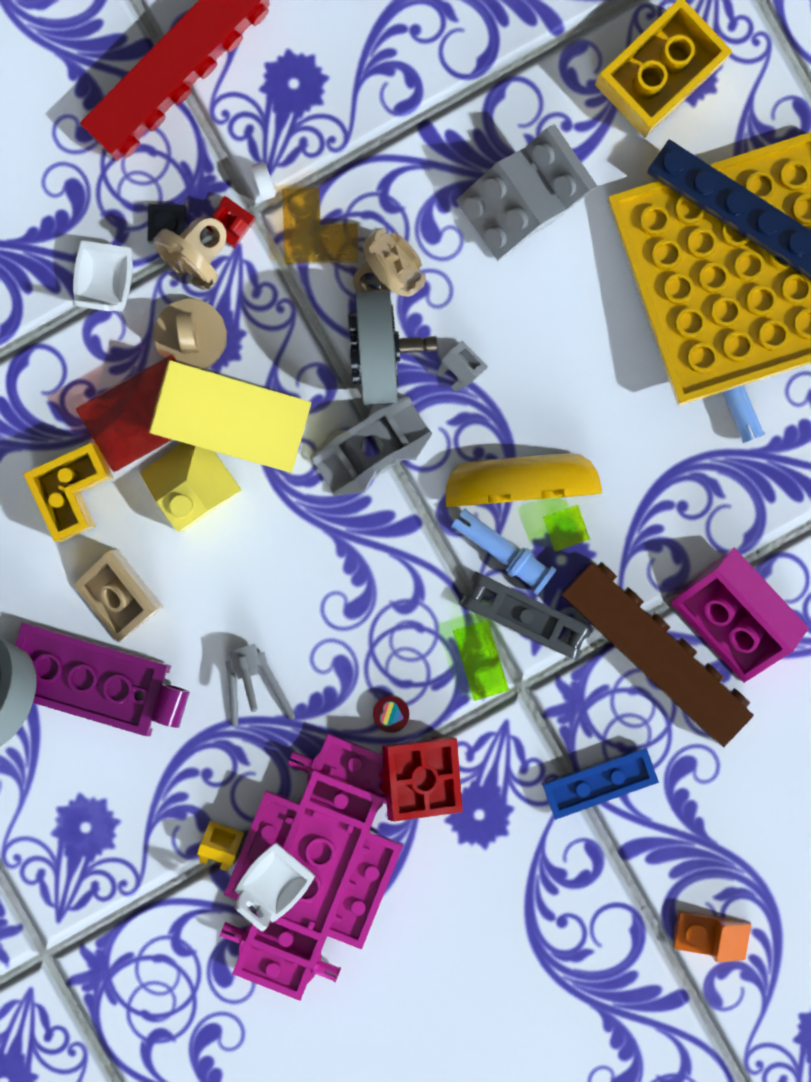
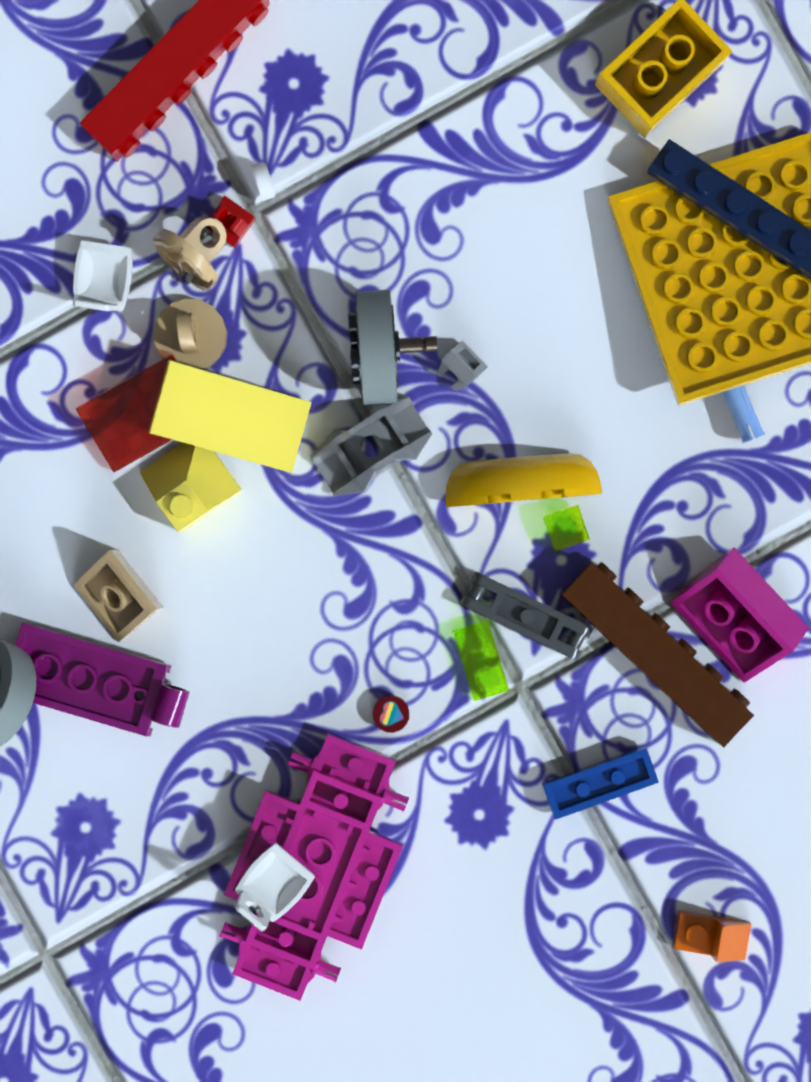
(59, 488): yellow brick -> none
(166, 217): black plate -> none
(220, 845): yellow tile -> none
(245, 663): light grey plant -> none
(307, 239): clear yellow plate -> none
(393, 264): tan tile -> none
(421, 778): red piece -> none
(518, 562): light blue pin -> none
(526, 192): light grey bracket -> none

